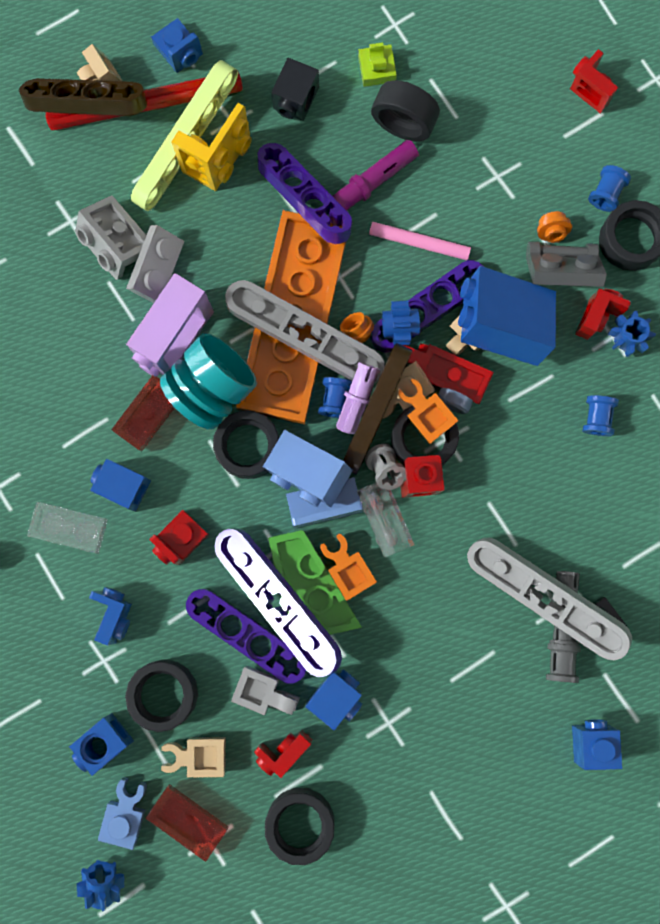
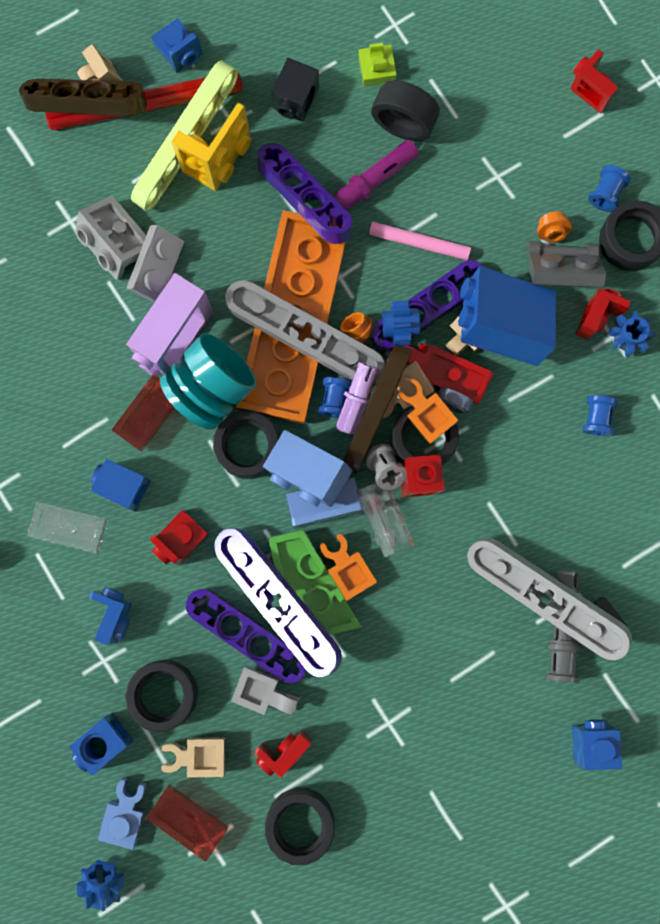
(336, 699): blue brick -> none

